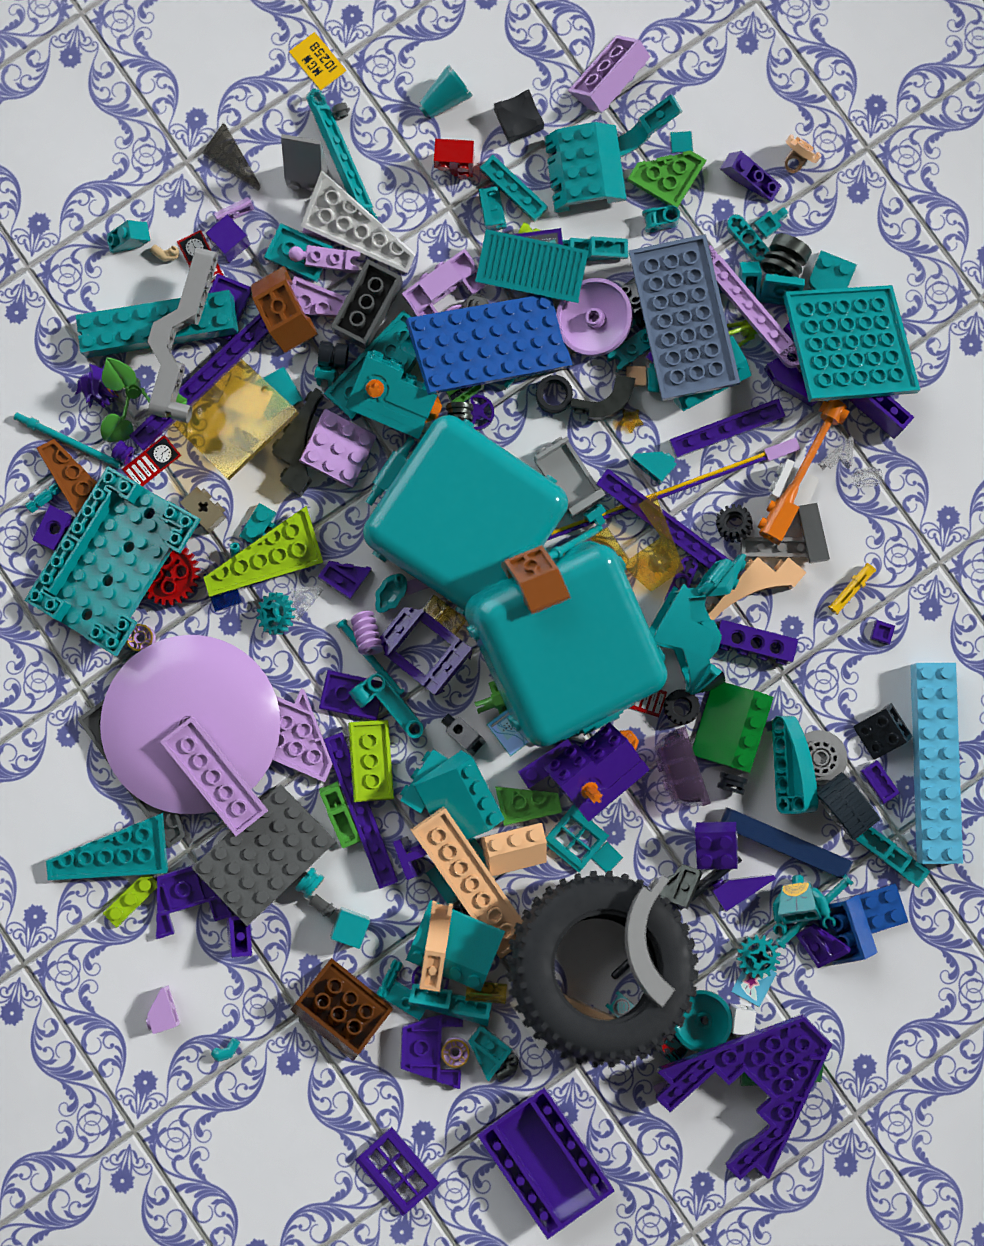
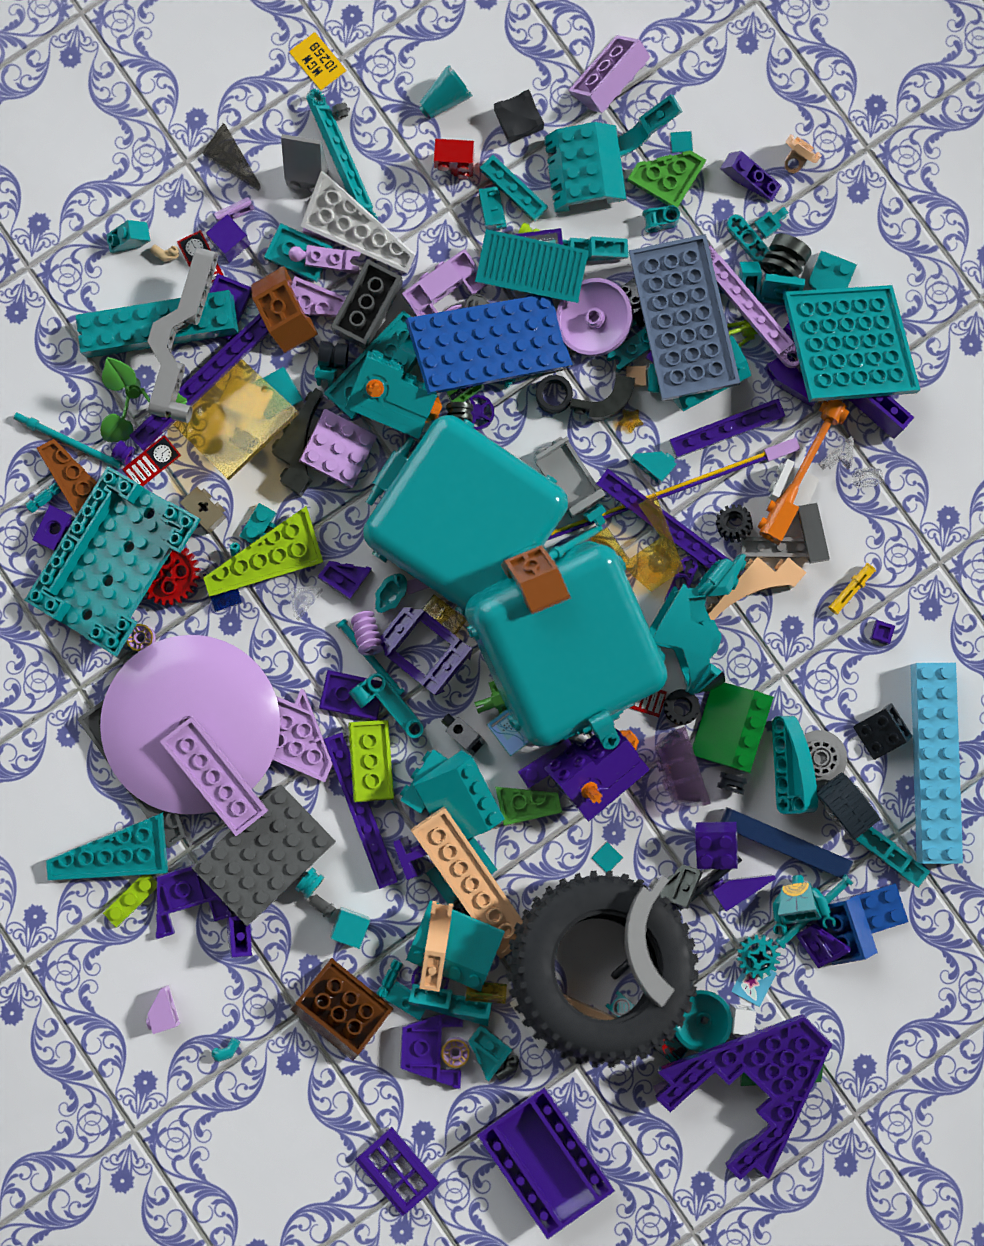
(93, 388): dark purple hair -> none
(275, 613): teal gear -> none
(339, 814): bright green slope -> none
(514, 849): light nougat slope -> none
(564, 852): teal piece -> none
(604, 729): none -> teal piece
(786, 644): dark purple brick -> none
(879, 782): dark purple plate -> none

